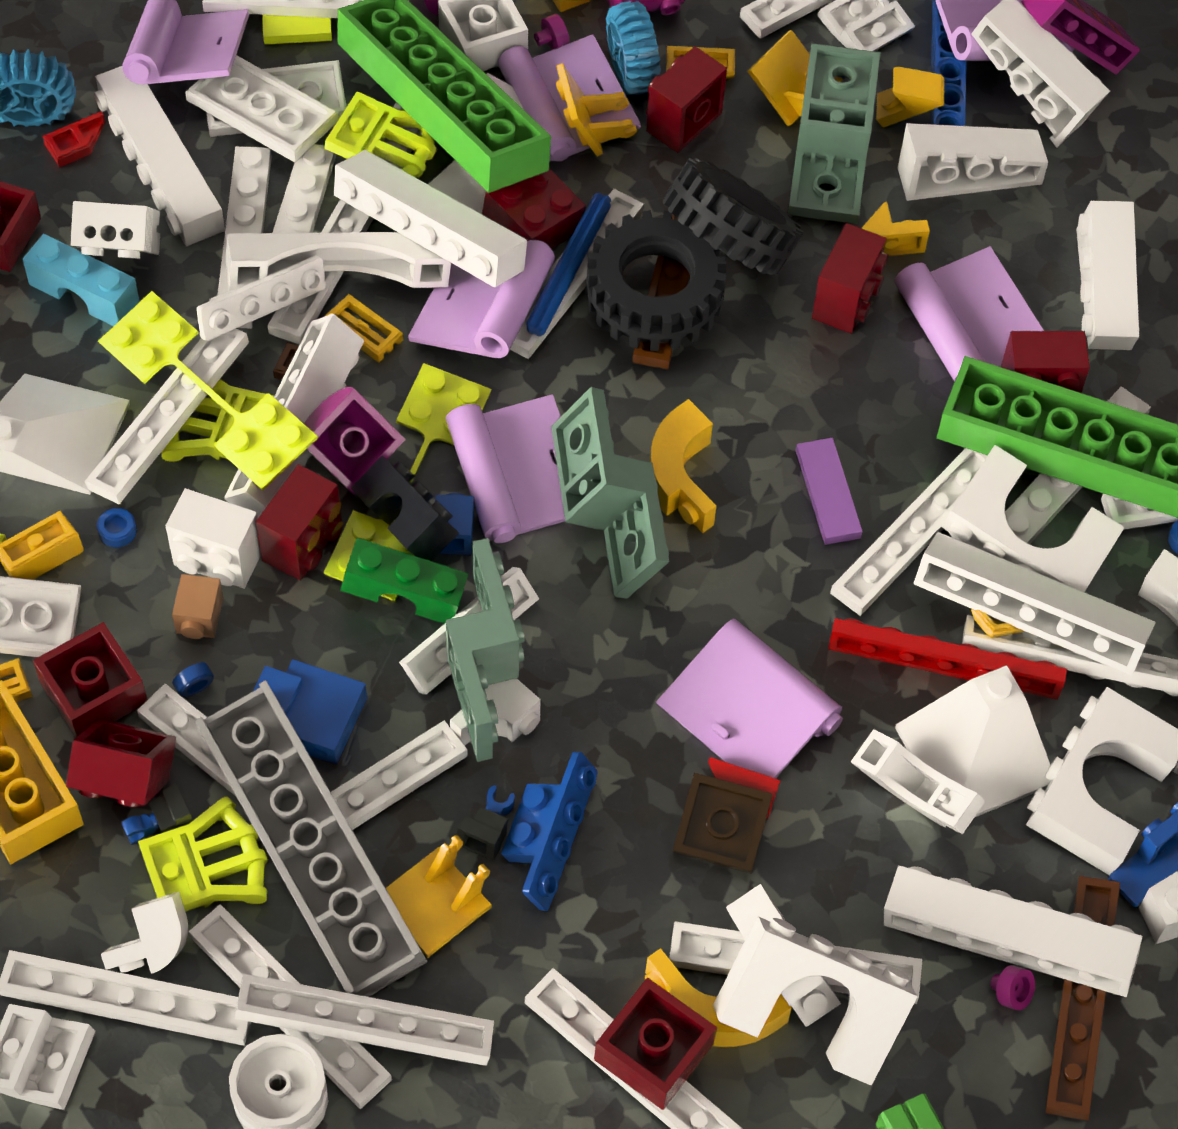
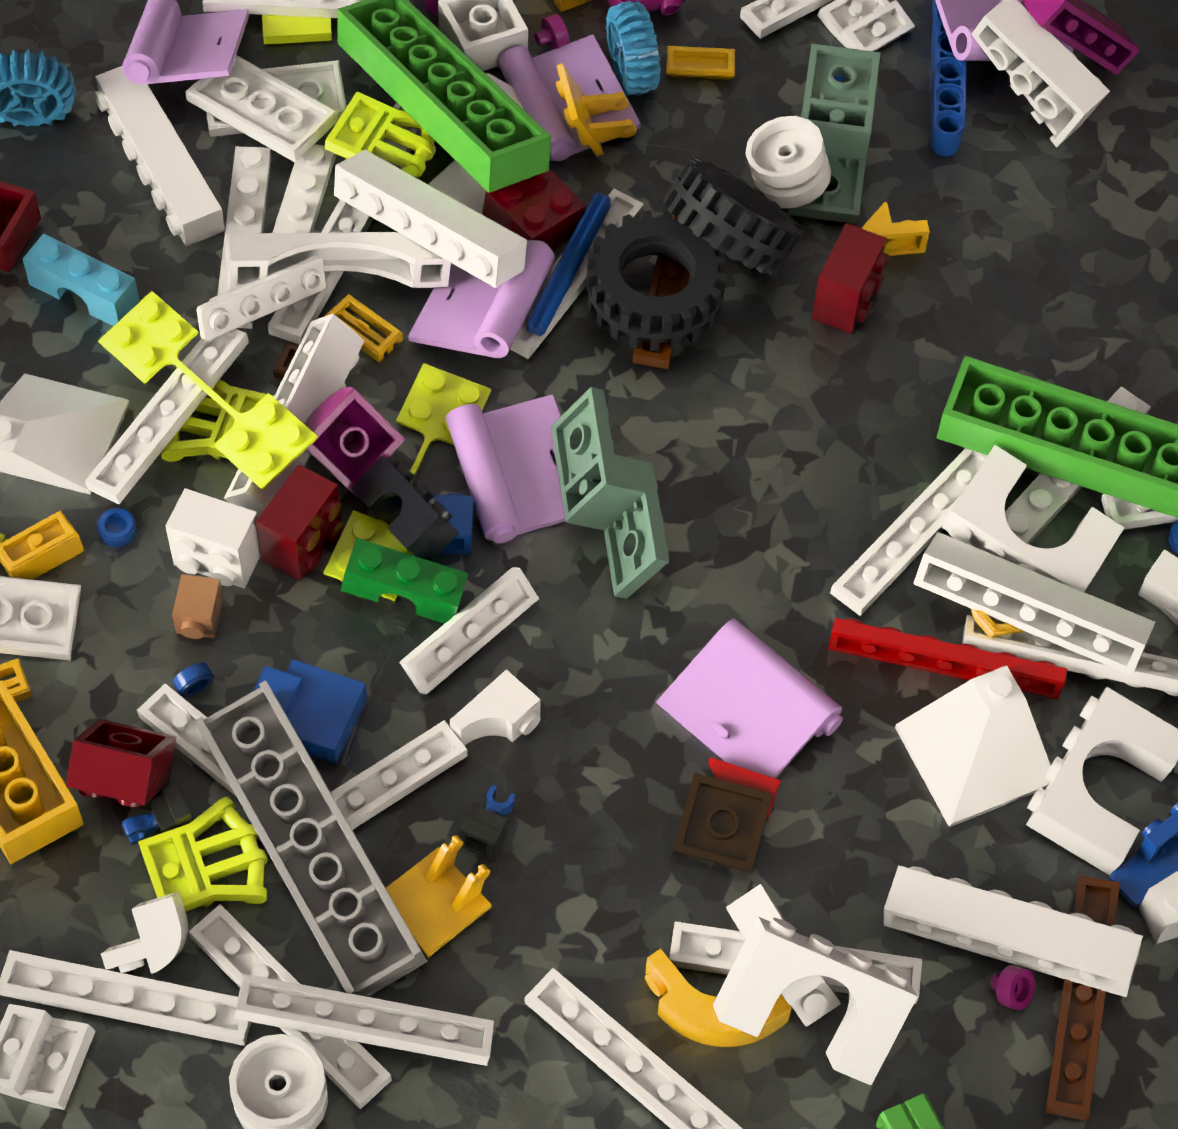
(75, 139): red tile -> none
(90, 679): dark red brick -> none
(124, 218): white piece -> none
(484, 648): sand green bracket -> none
(547, 828): blue bracket -> none
(655, 1043): dark red brick -> none
(674, 443): yellow arch -> none
(685, 99): dark red brick -> none
(783, 76): yellow plate -> none
(789, 161): none -> white wheel
(828, 491): medium lavender tile -> none
(911, 95): yellow slope -> none
(917, 783): white arch -> none
(966, 308): lavender door -> none
(968, 160): white wedge -> none
(1049, 356): dark red brick -> none
(1108, 275): white wedge -> none

